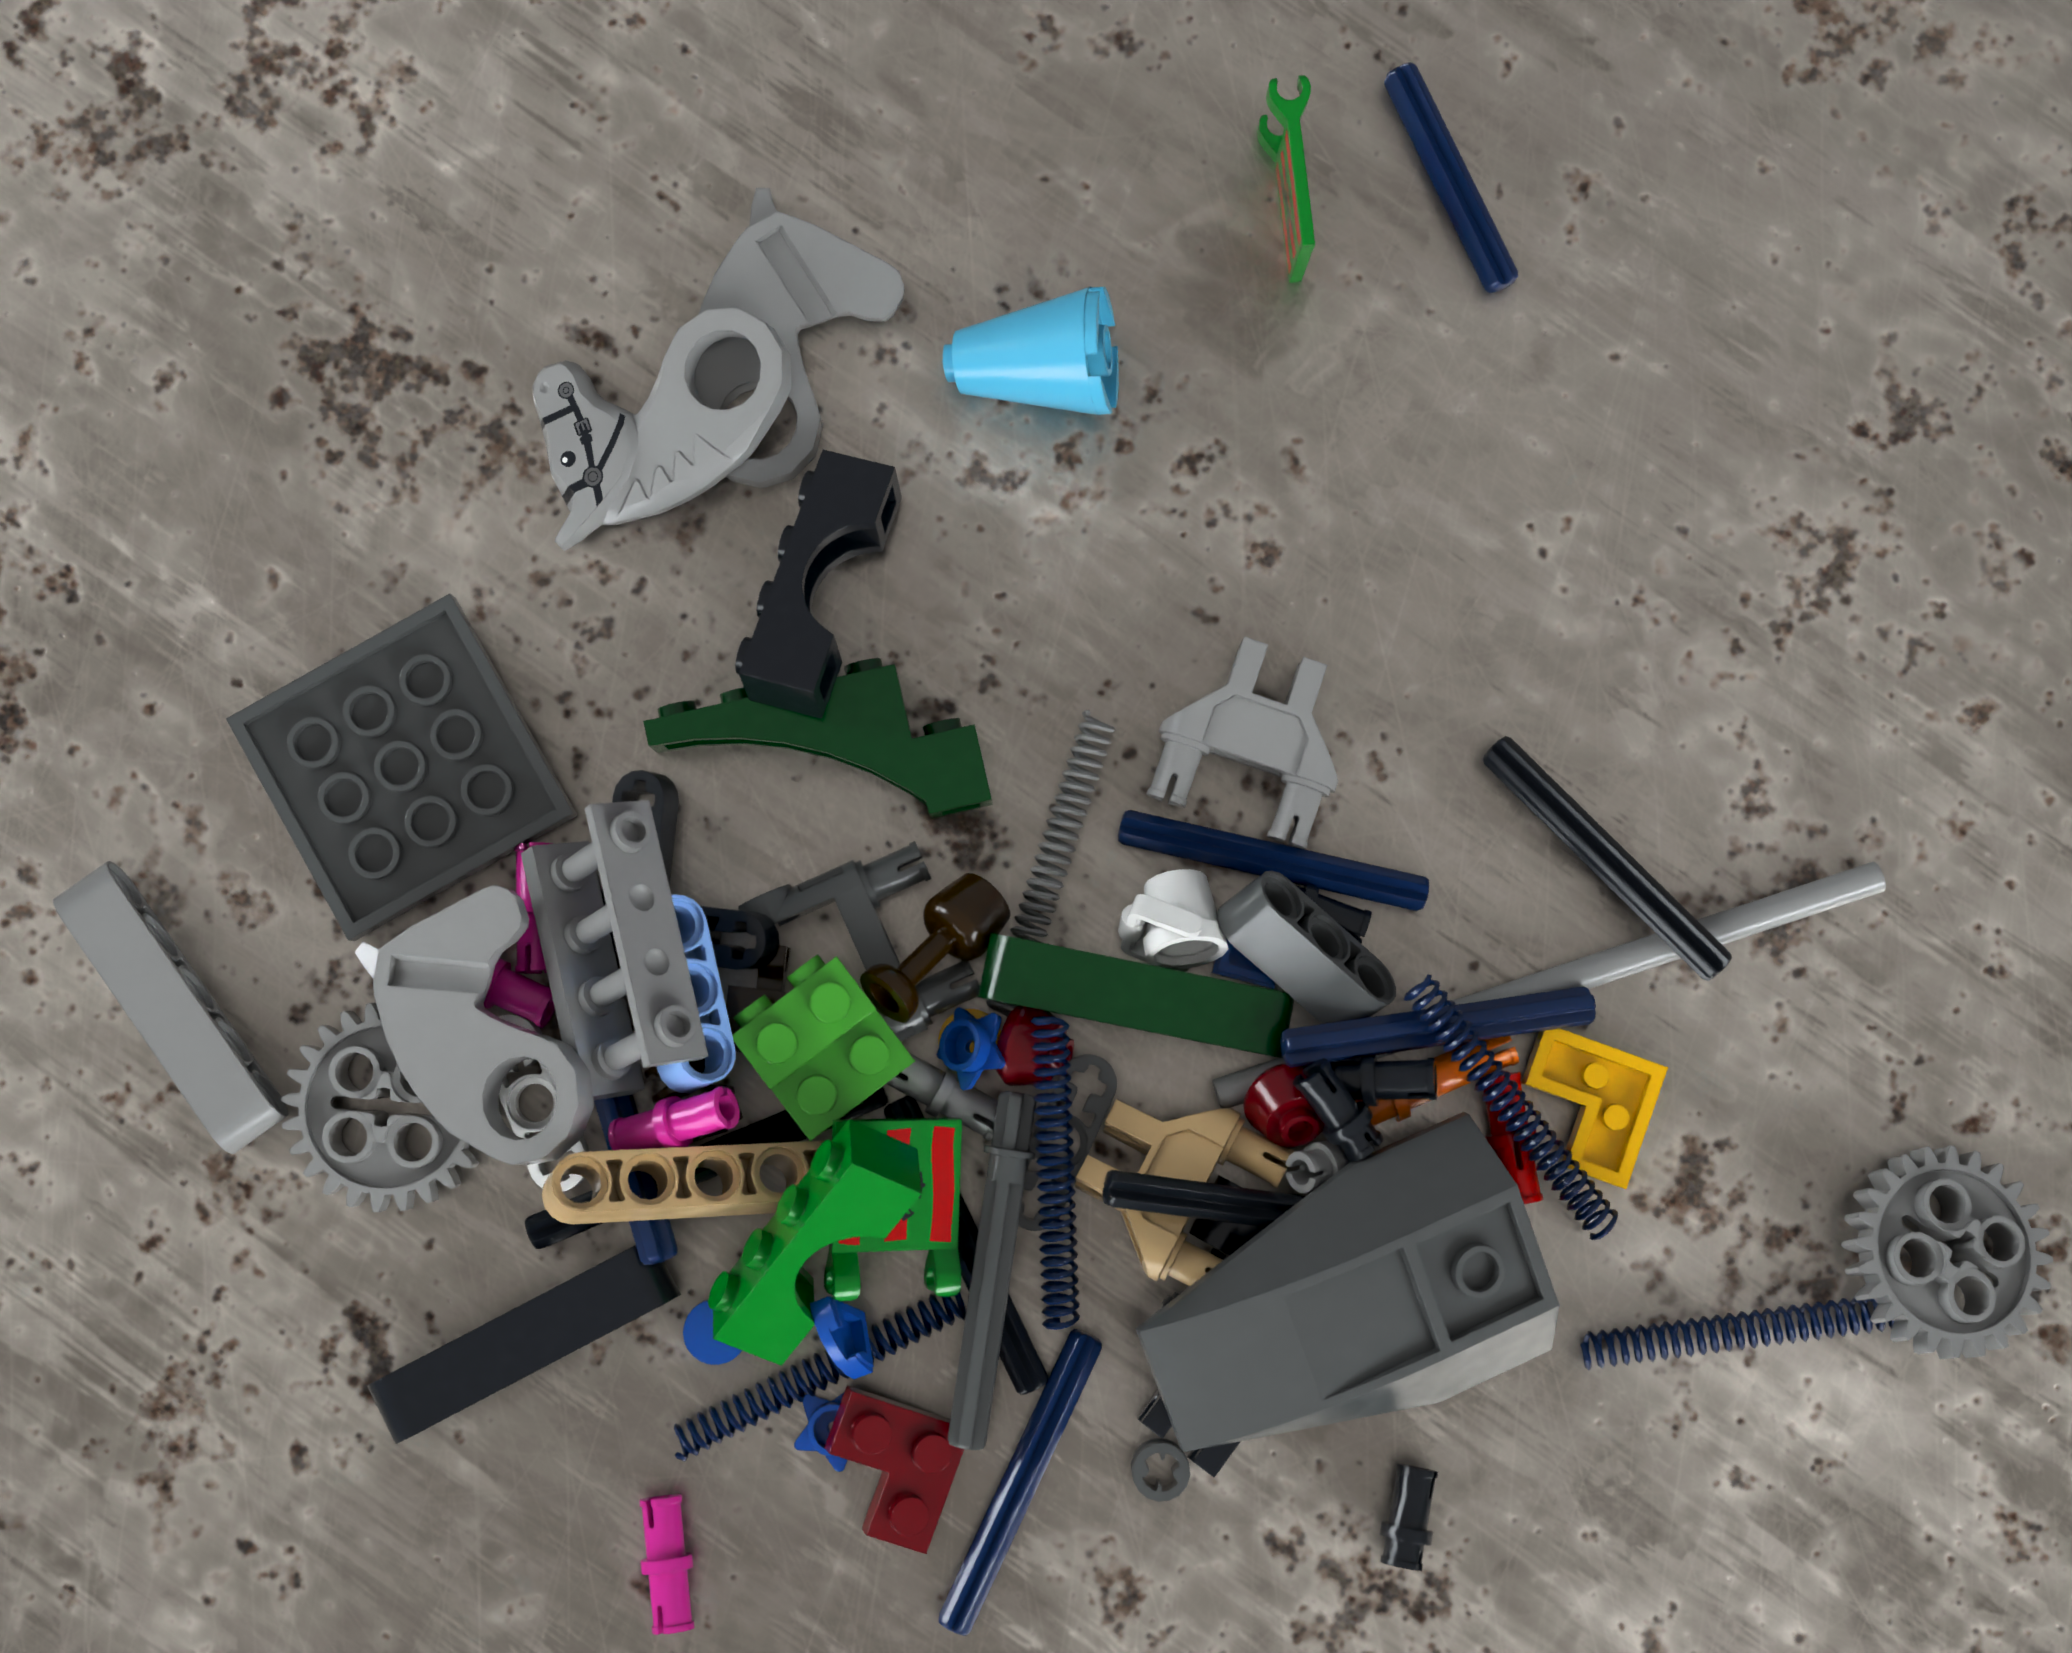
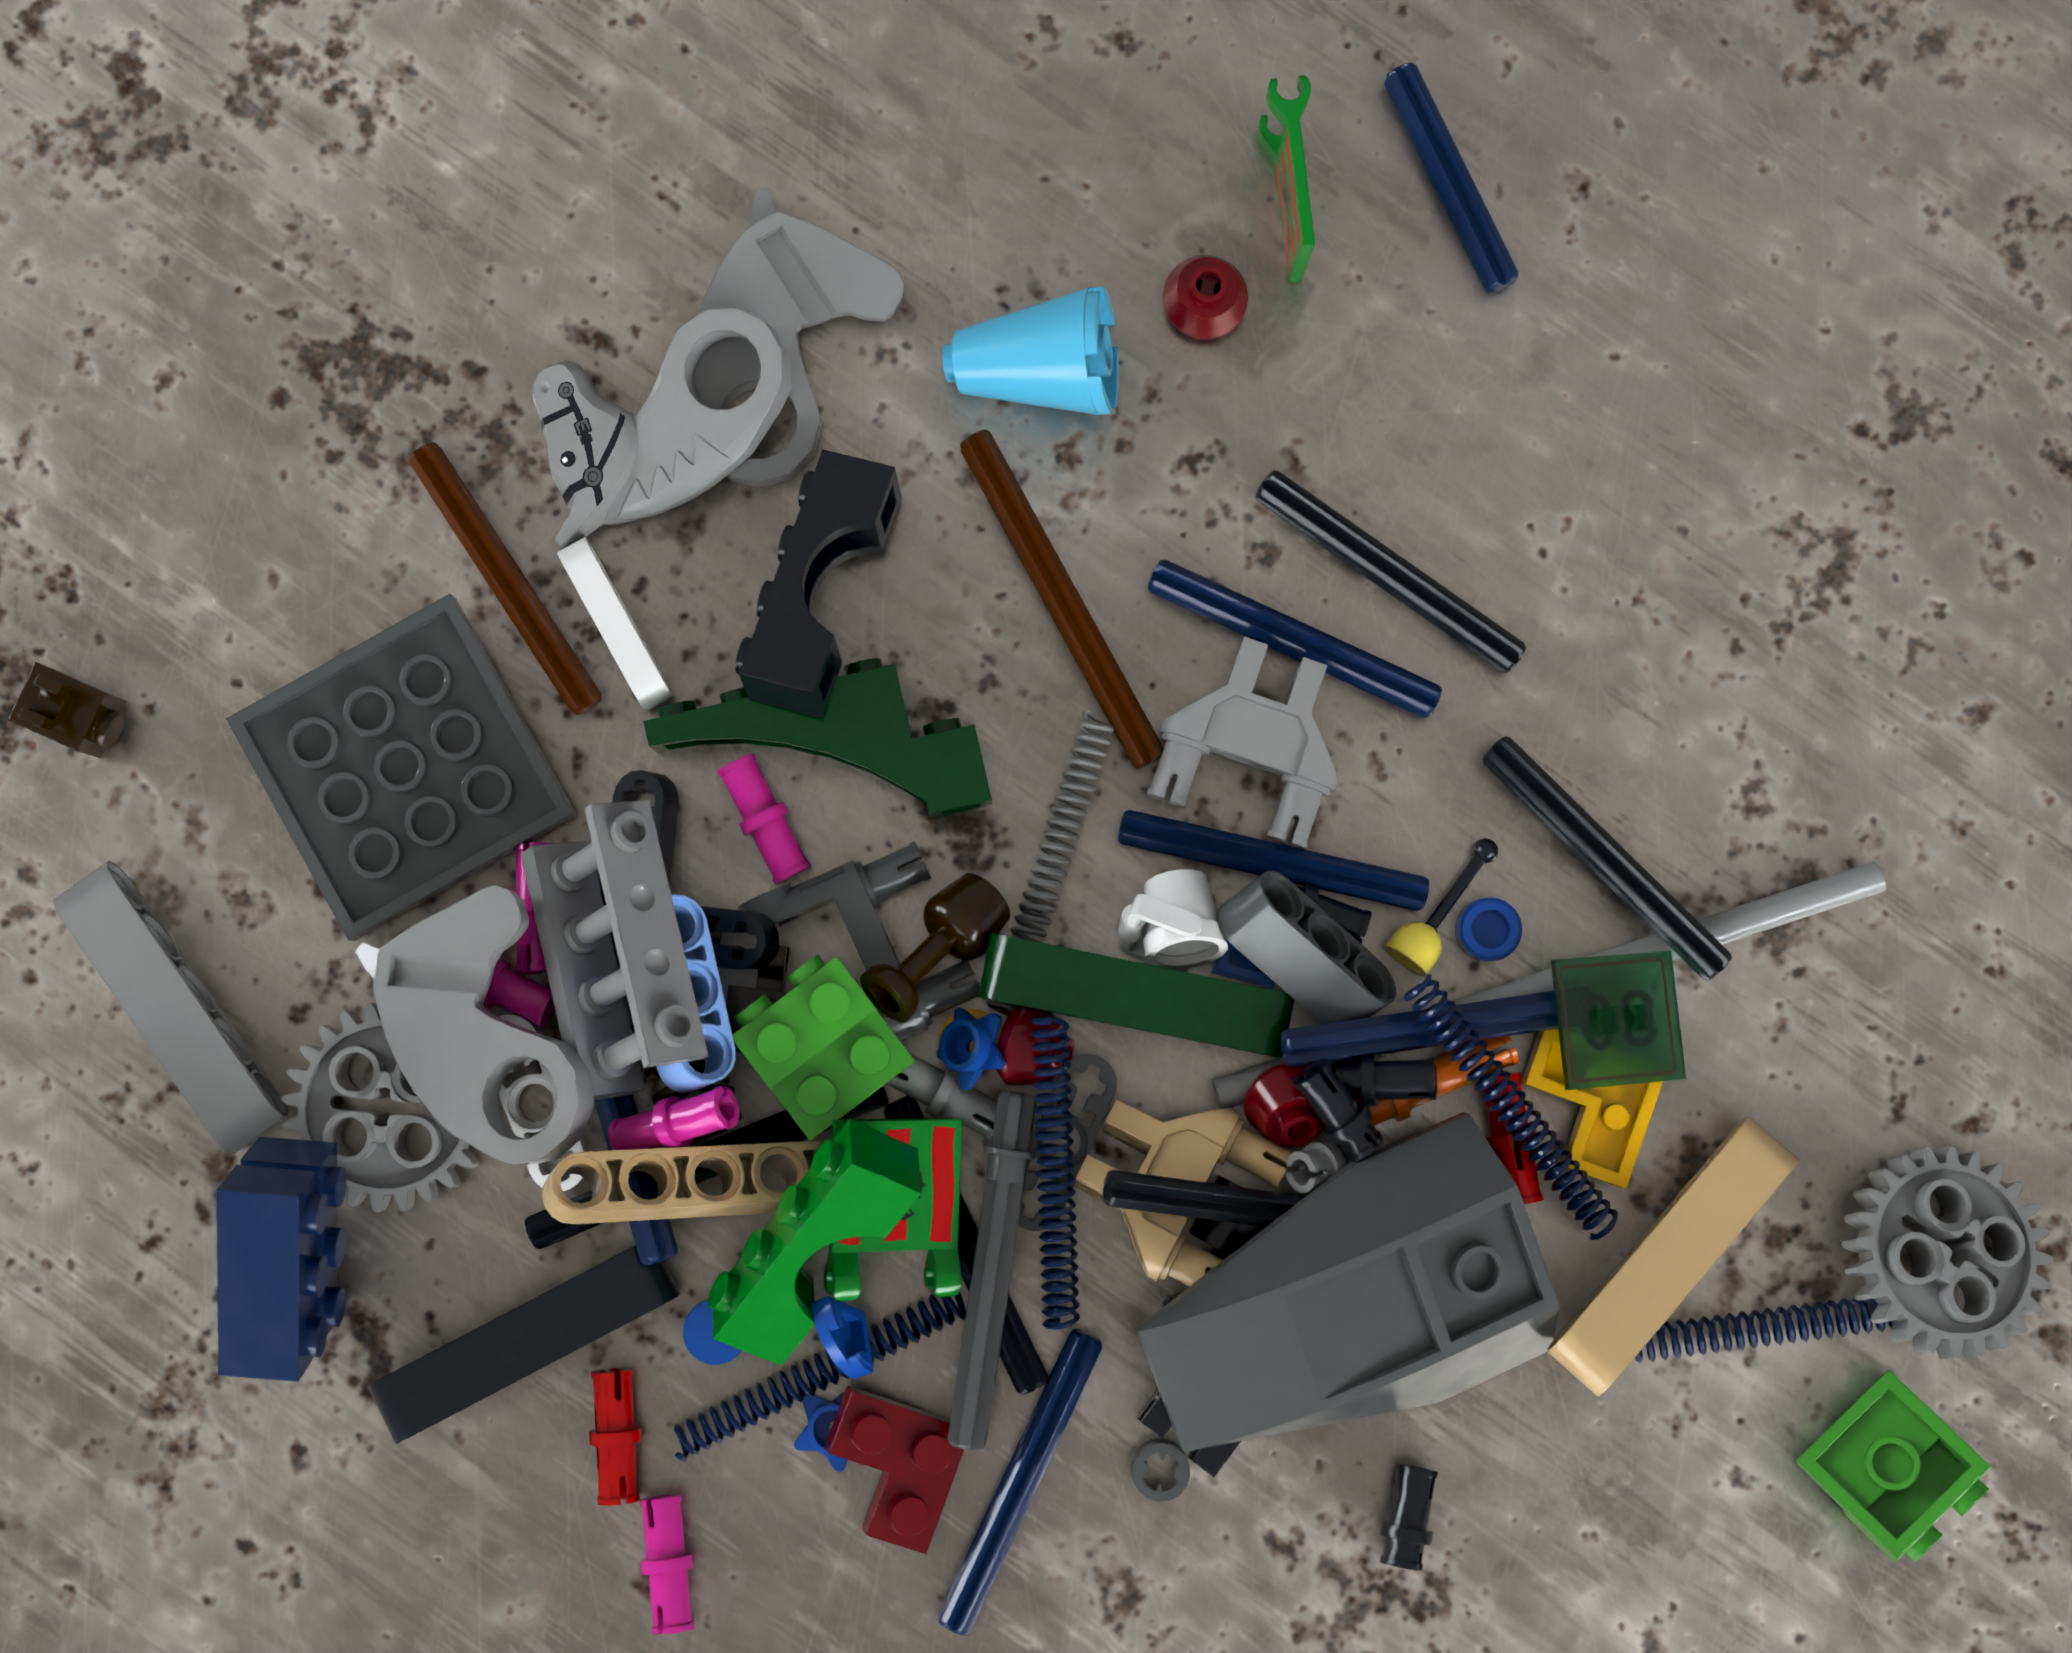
(69, 711): none -> dark brown brick
(279, 1258): none -> dark blue piece
(505, 578): none -> reddish brown axle
(615, 624): none -> white beam
(615, 1436): none -> red pin
(763, 818): none -> dark pink pin
(1061, 599): none -> reddish brown axle
(1201, 312): none -> dark red cone
(1294, 638): none -> dark blue axle
(1390, 571): none -> black axle
(1418, 943): none -> hinge
(1488, 929): none -> blue tile
(1618, 1020): none -> clear green piece
(1672, 1256): none -> tan beam
(1895, 1468): none -> bright green plate

